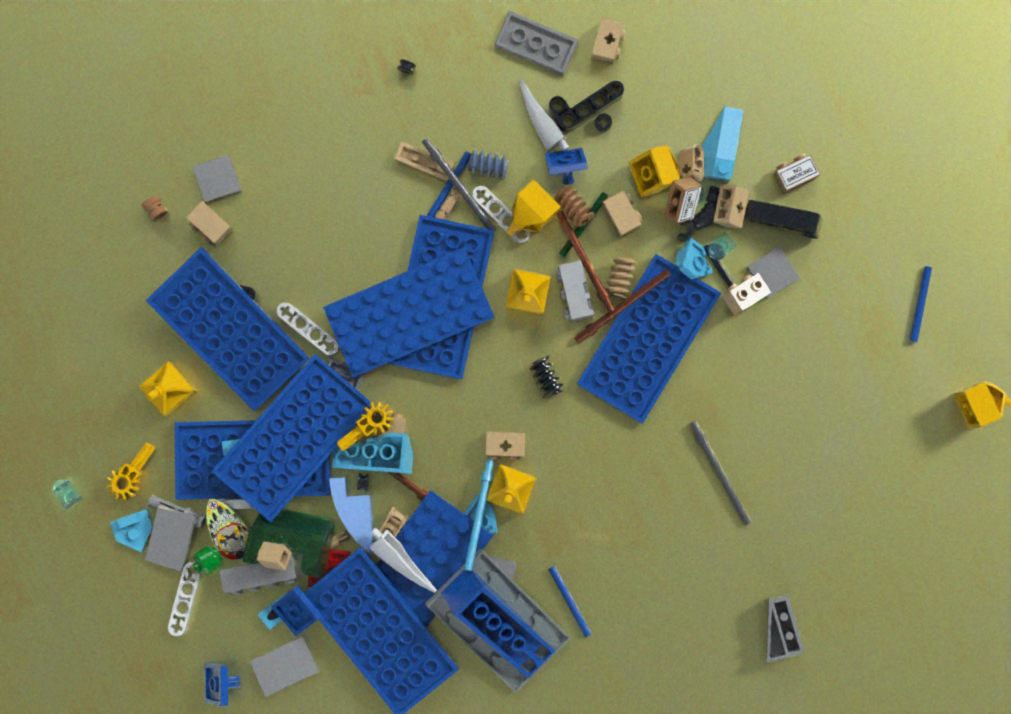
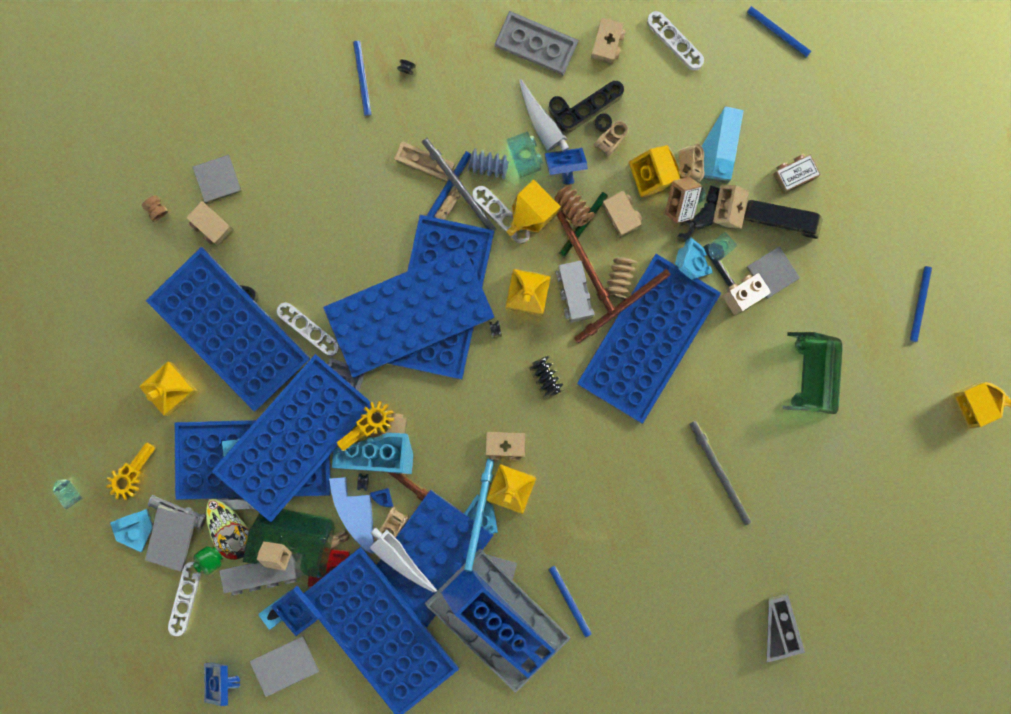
(362, 78): none -> blue bar
(382, 497): none -> blue tile
(495, 328): none -> black bush
(524, 165): none -> clear light blue brick
(609, 140): none -> tan piece
(678, 38): none -> white beam
(779, 31): none -> blue bar
(820, 373): none -> clear green windscreen

